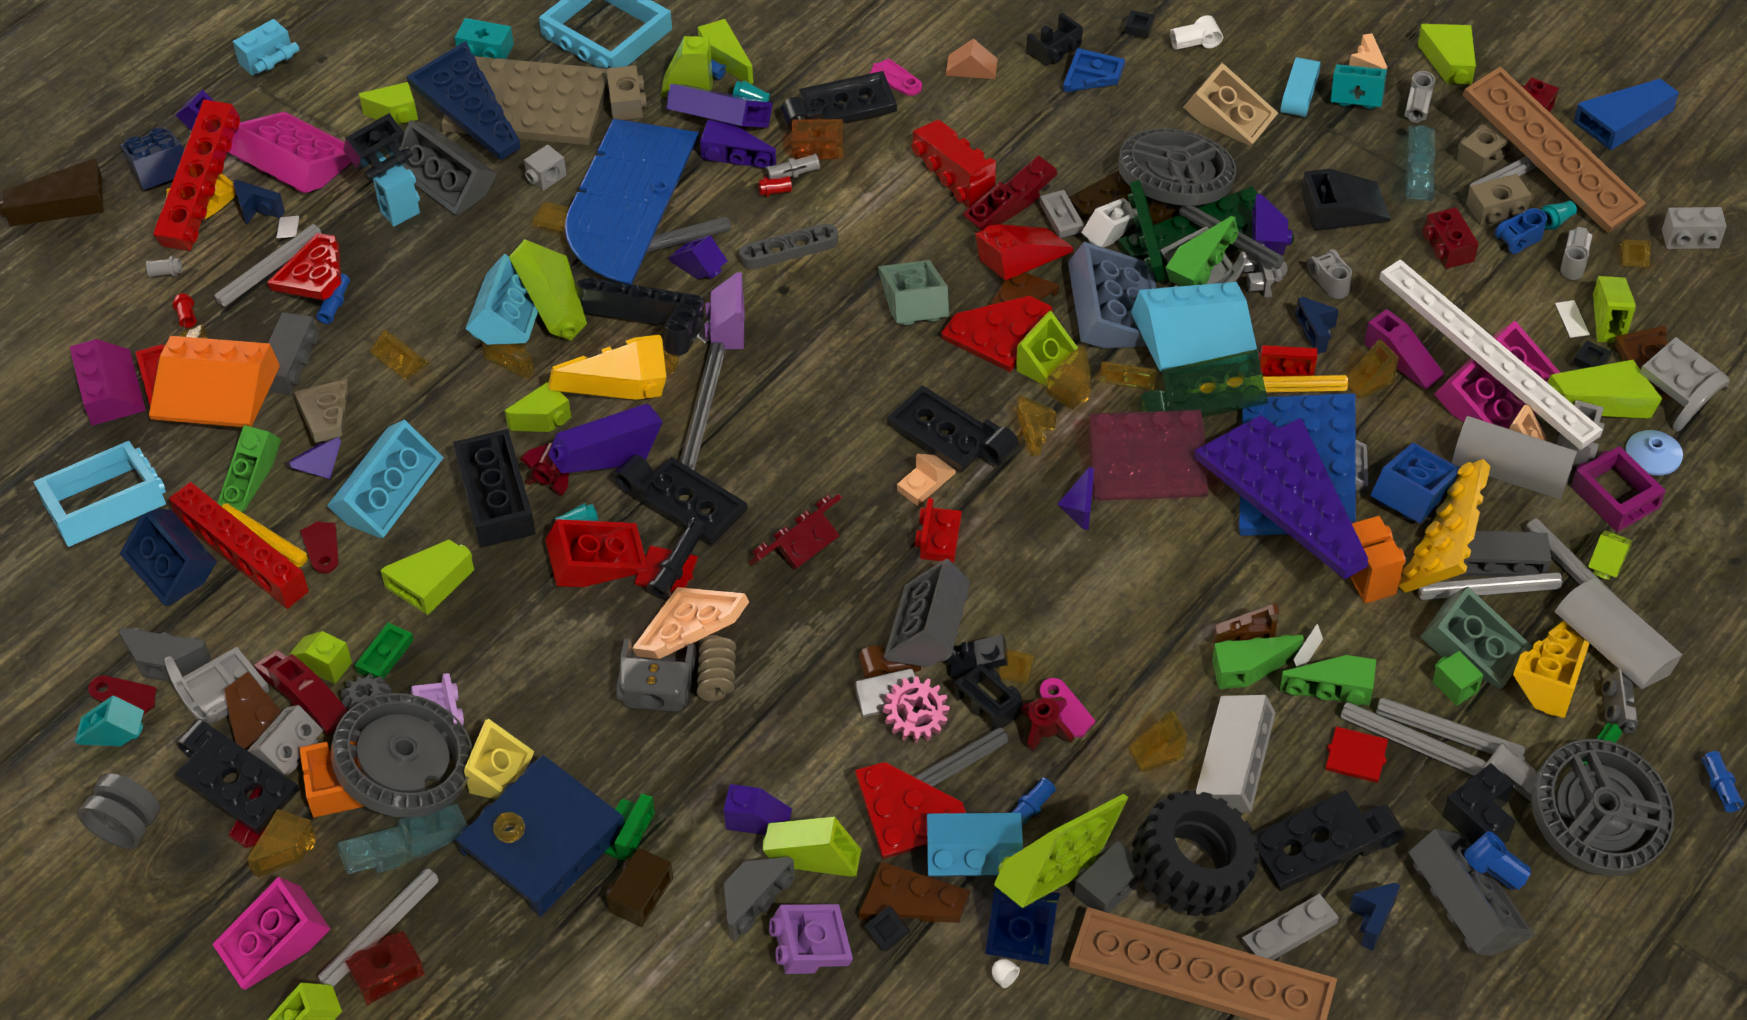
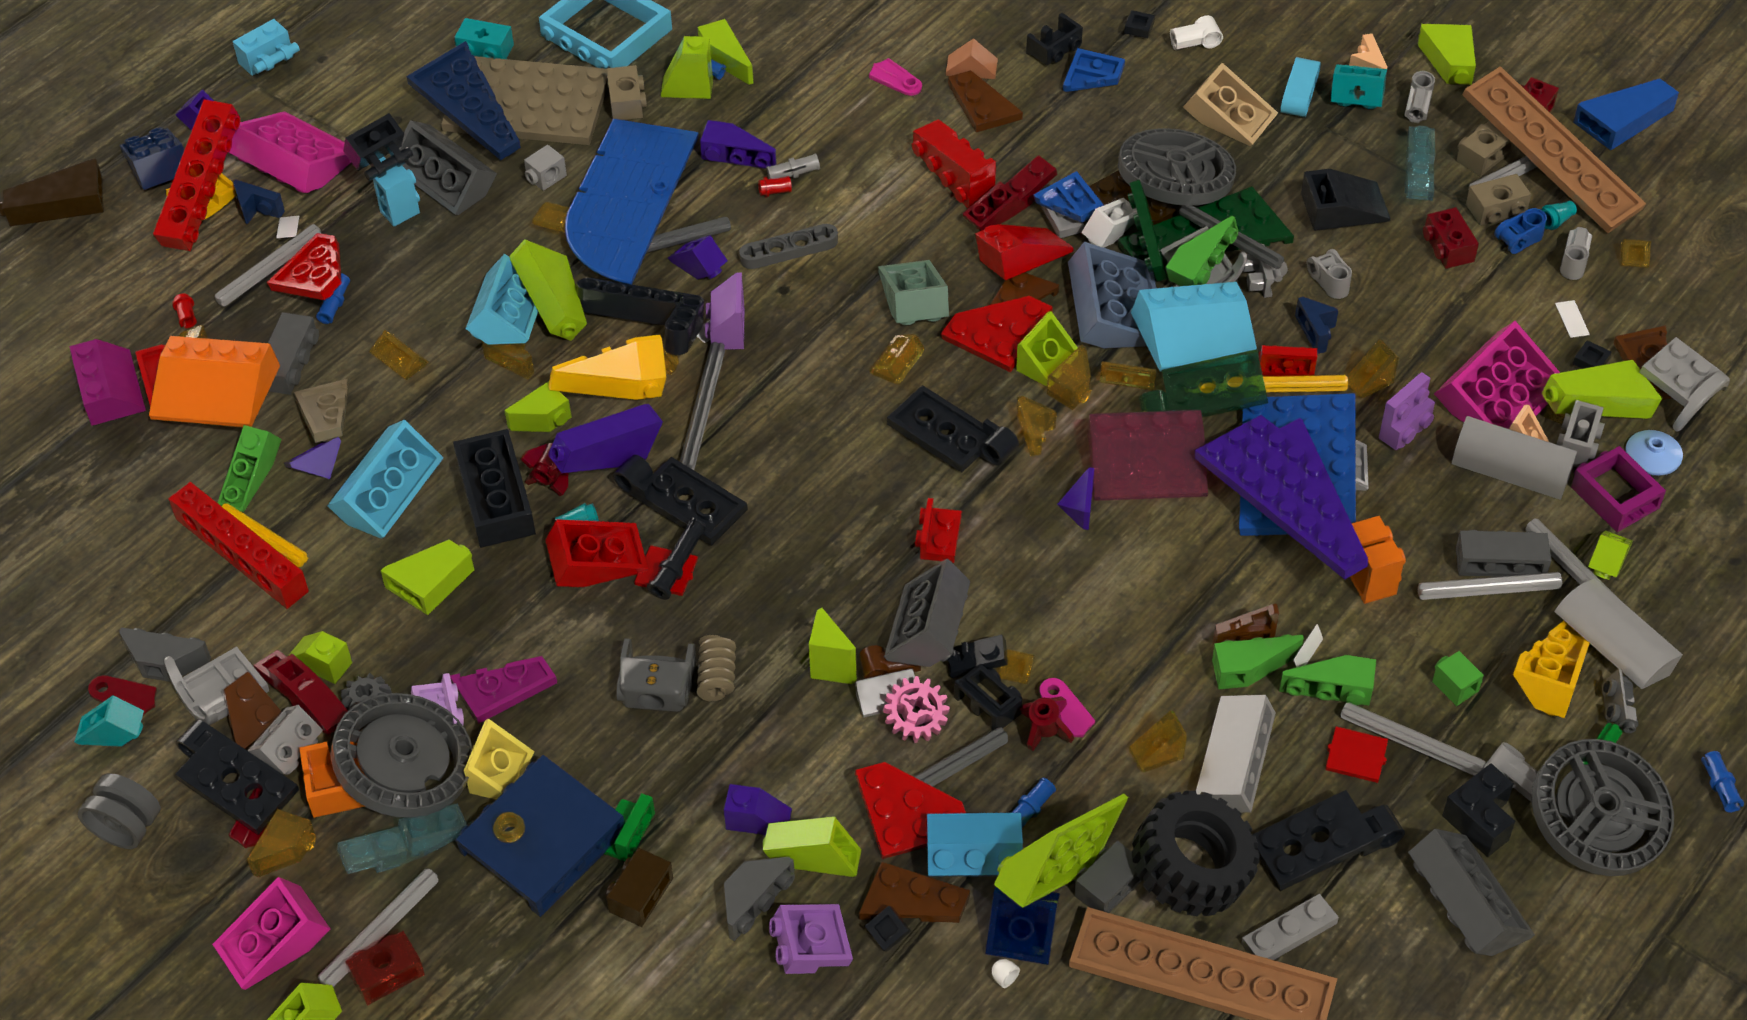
(110, 510): medium azure window -> none
(167, 556): dark blue slope -> none
(169, 266): light grey pin -> none
(321, 545): dark red piece -> none
(384, 651): green plate -> none
(391, 99): lime slope -> none
(499, 689): none -> magenta wing
(688, 618): light nougat plate -> none
(719, 106): dark purple slope -> none
(748, 90): teal cone -> none
(805, 539): dark red bracket -> none
(817, 137): clear orange brick -> none
(822, 99): black hinge -> none
(831, 652): none -> lime slope
(898, 358): none -> clear yellow slope
(925, 478): light nougat slope -> none
(981, 102): none -> reddish brown wing
(1070, 198): none -> blue wing
(1270, 226): dark purple slope -> none
(1375, 907): dark blue slope -> none
(1407, 413): none -> medium lavender plate
(1413, 357): magenta slope -> none
(1414, 482): blue slope -> none
(1442, 727): light grey axle -> none
(1448, 536): yellow wing -> none
(1479, 634): sand green slope -> none
(1491, 355): white plate -> none
(1492, 856): blue piece -> none
(1612, 308): lime slope -> none
(1694, 228): light grey brick -> none

